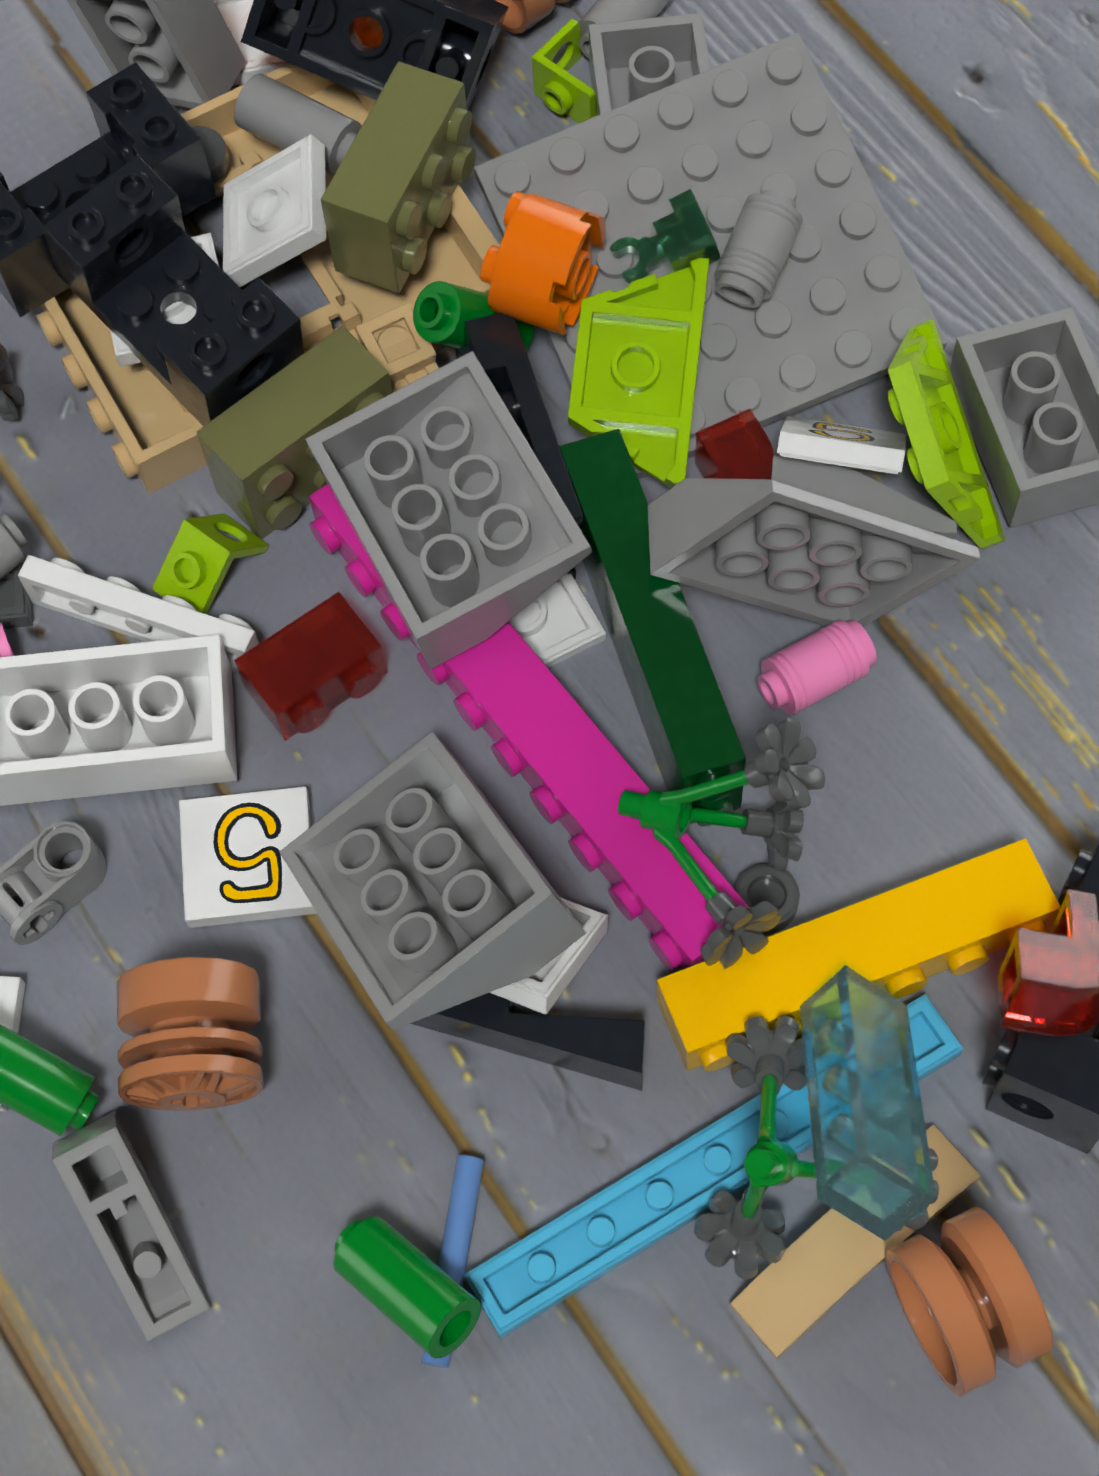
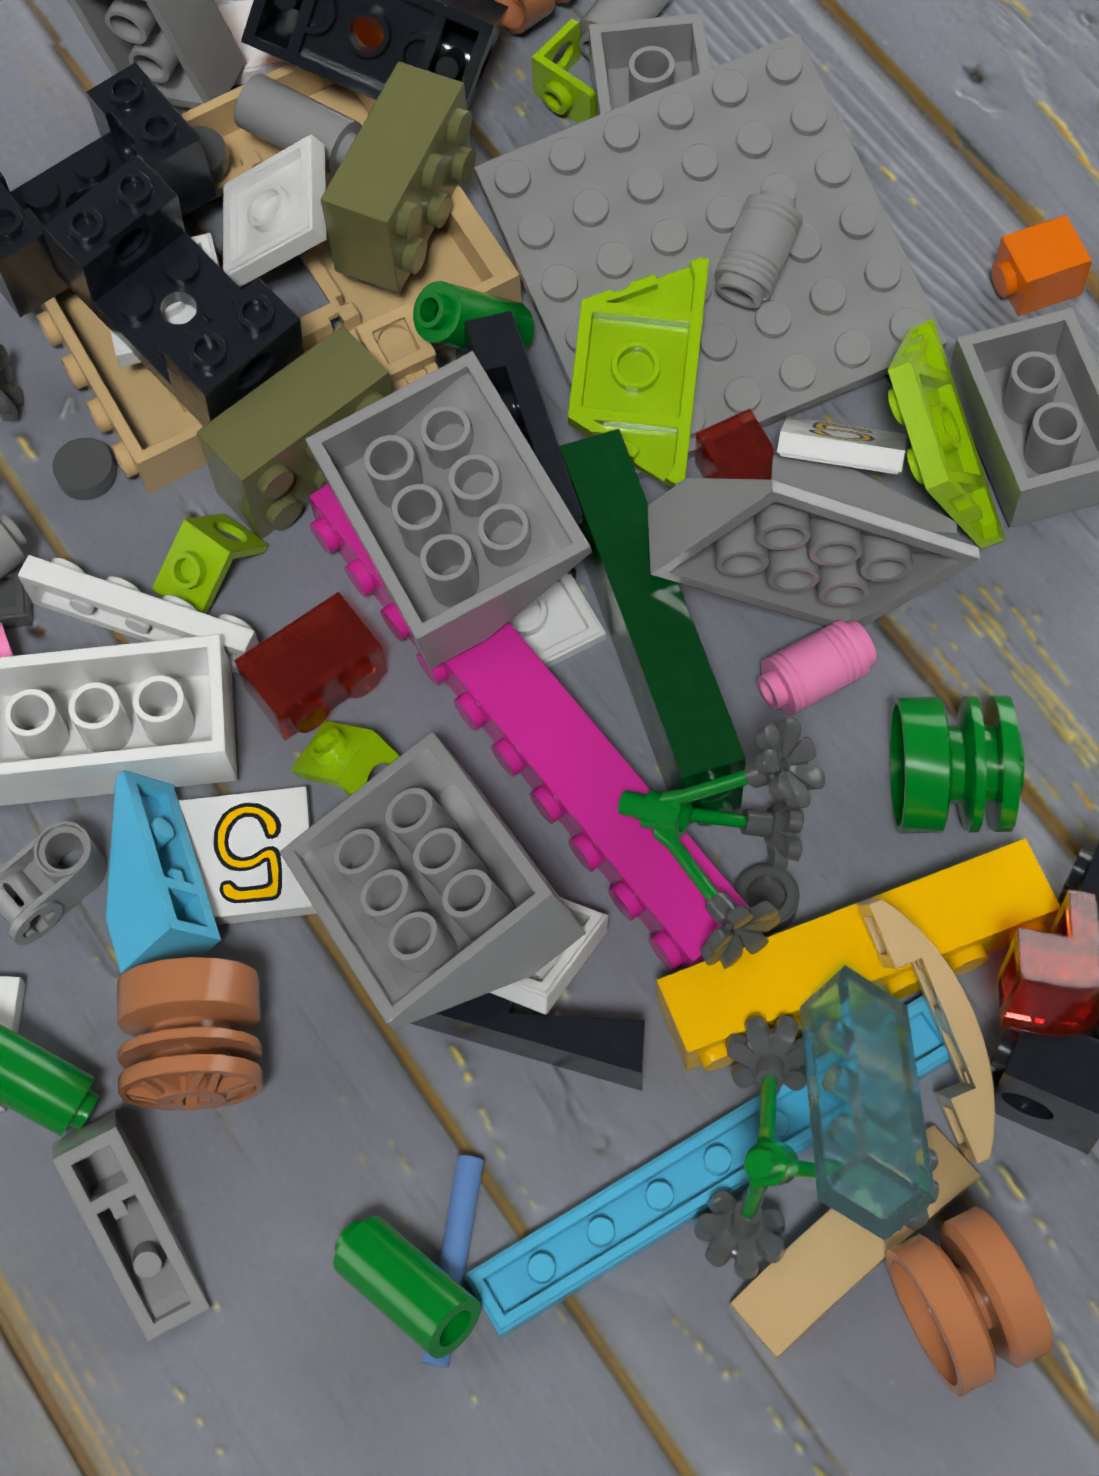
(84, 468): none -> dark grey tile
(154, 881): none -> medium azure slope
(343, 756): none -> lime bracket
(543, 262): orange brick -> none
(678, 237): clear green piece -> none
(959, 763): none -> green wheel
(967, 1104): none -> tan slope
(1041, 265): none -> orange brick

